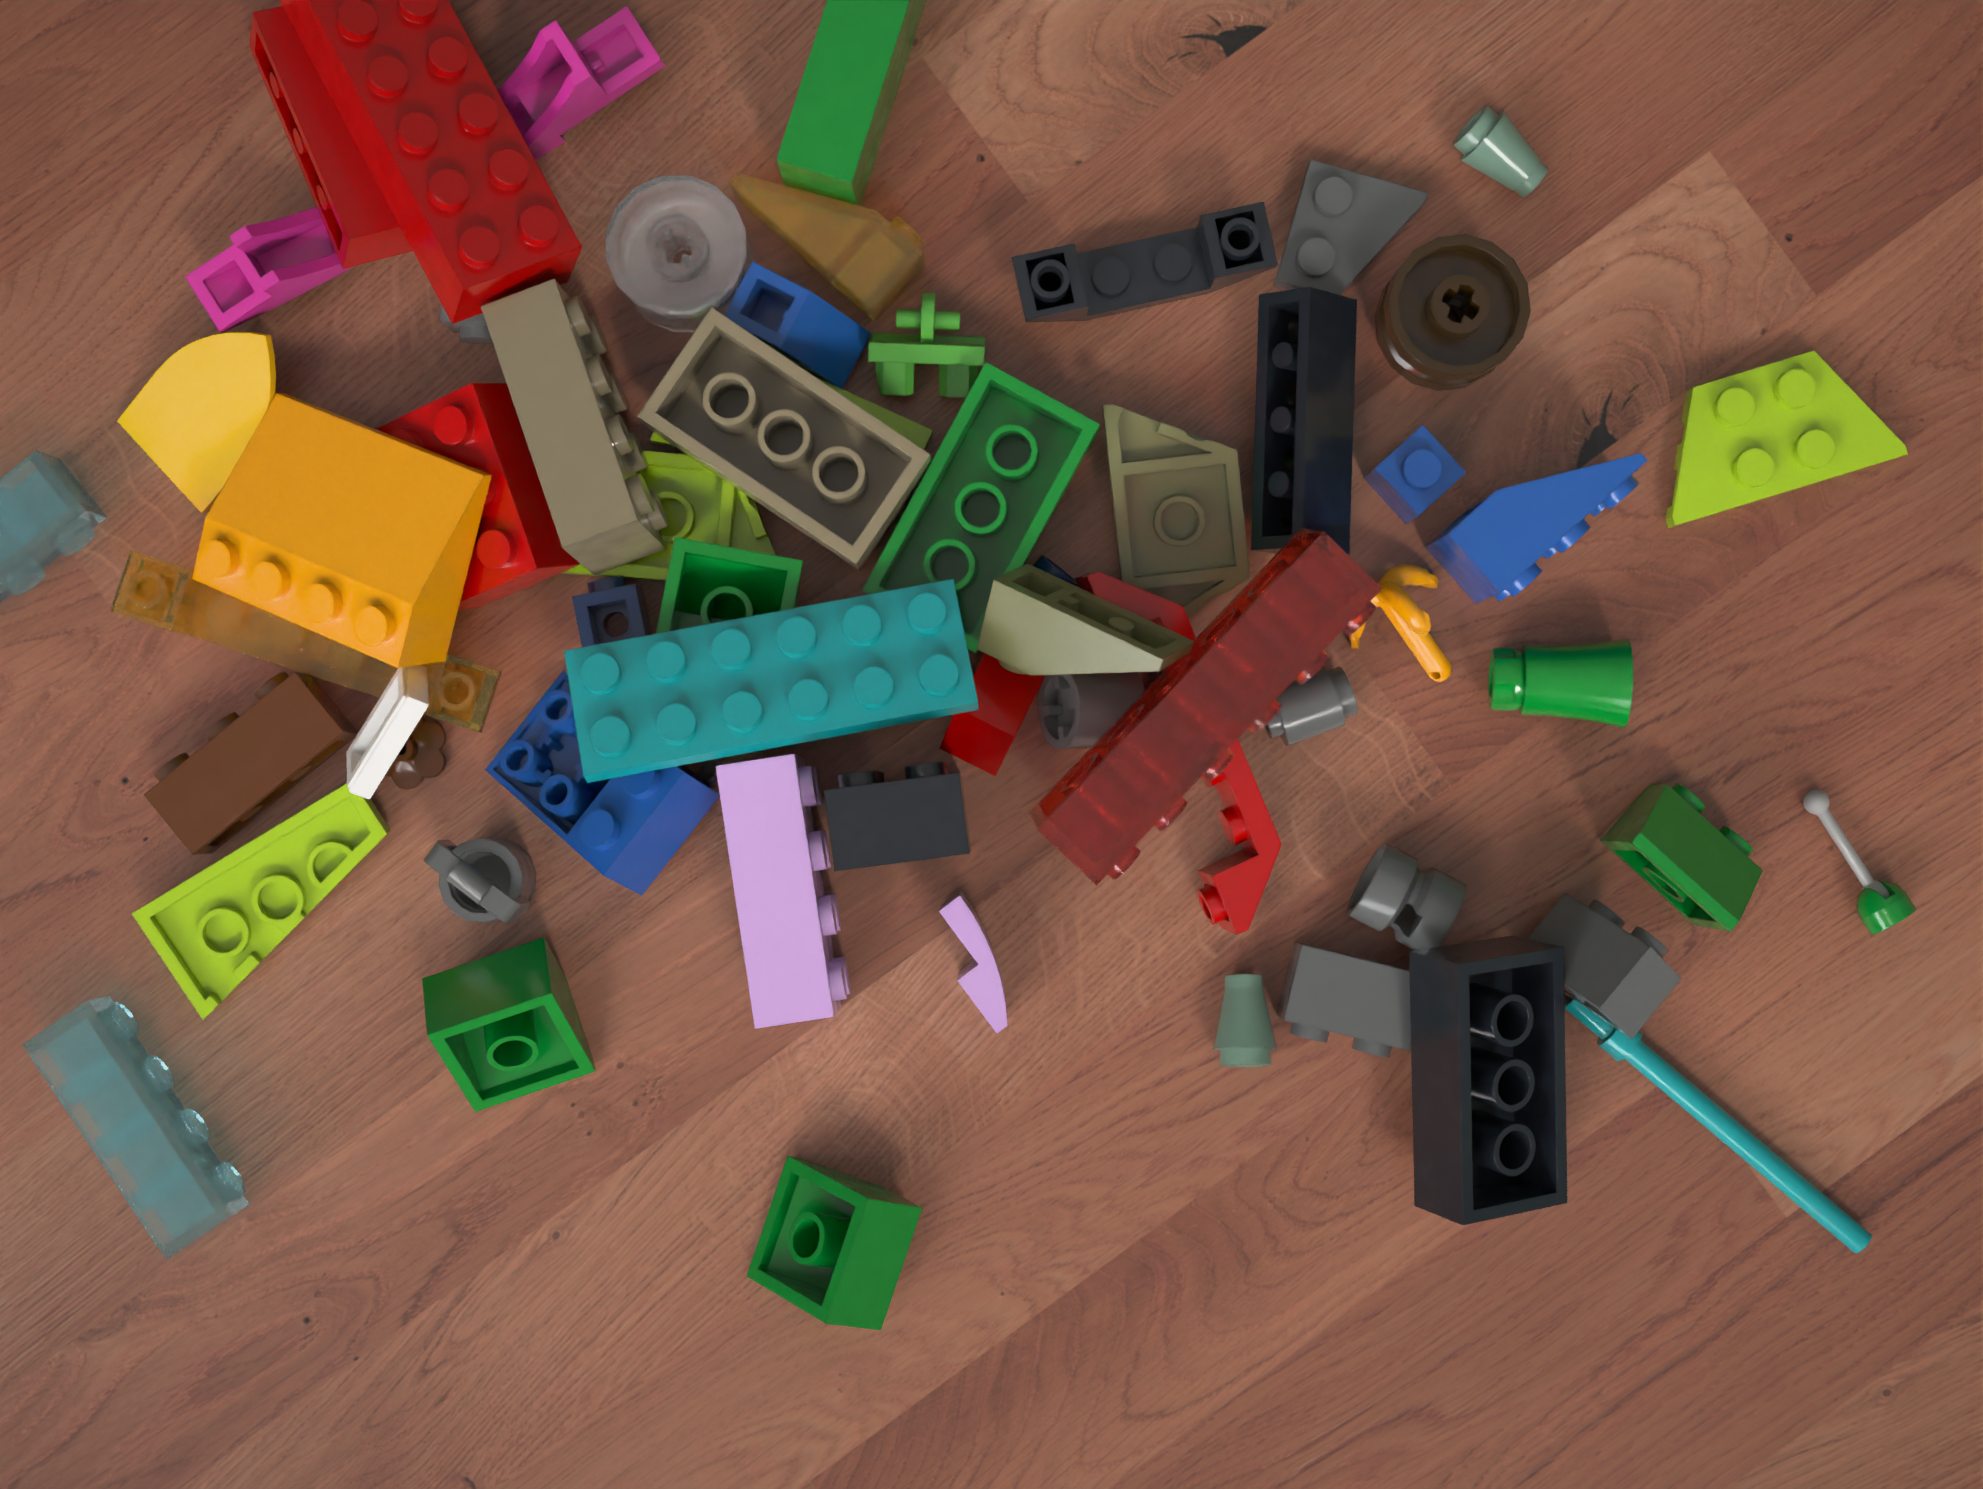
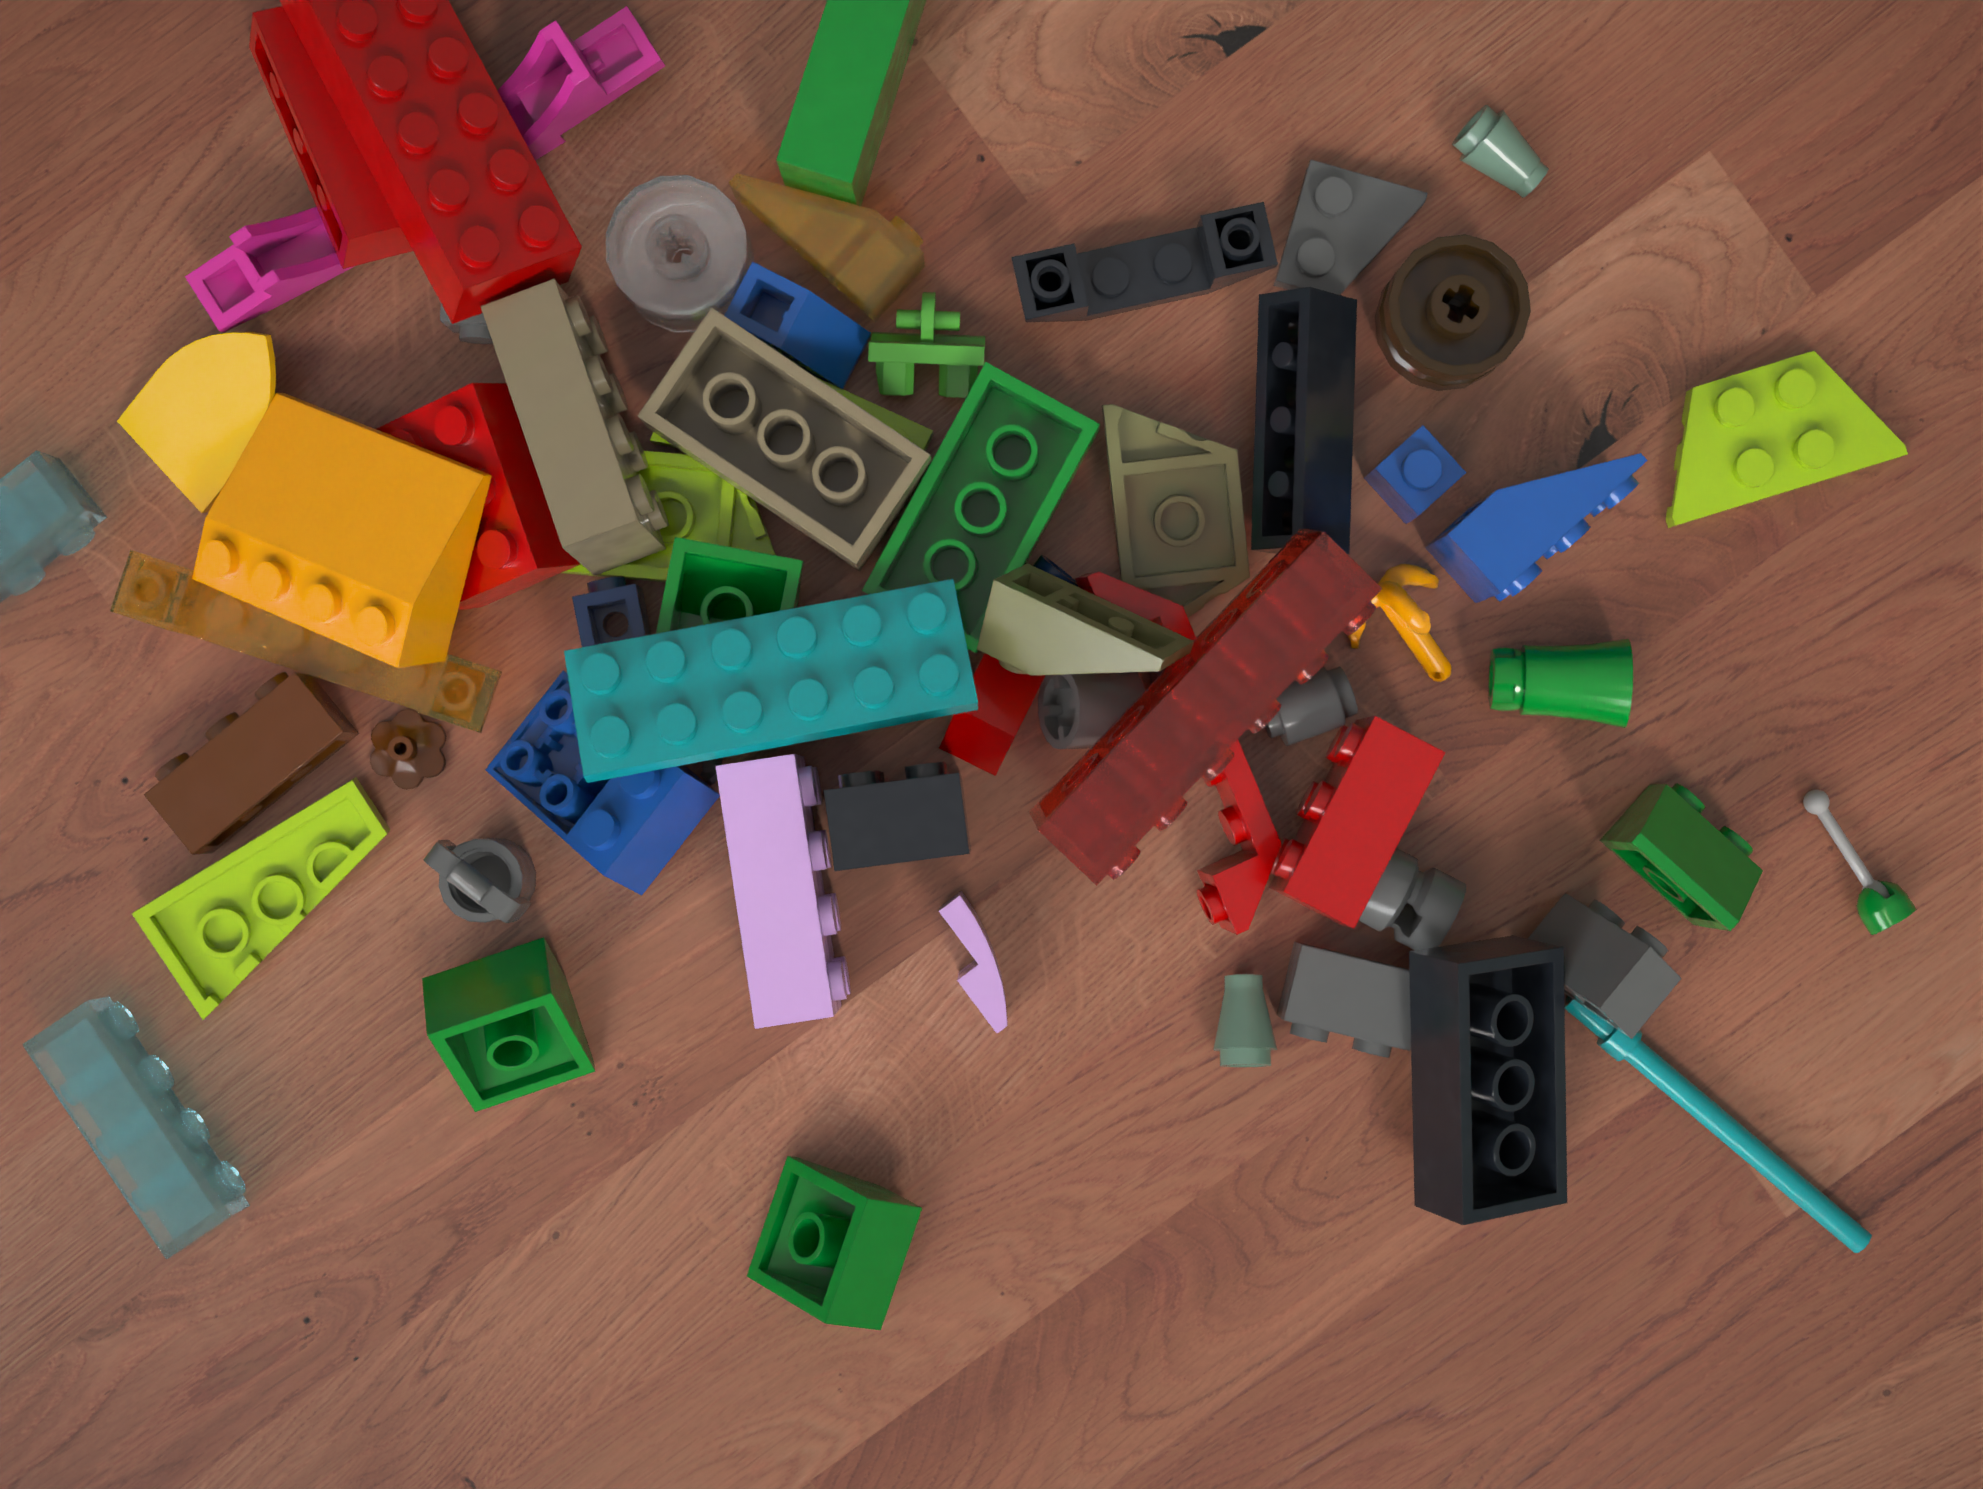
(387, 729): white tile -> none
(1354, 818): none -> red brick

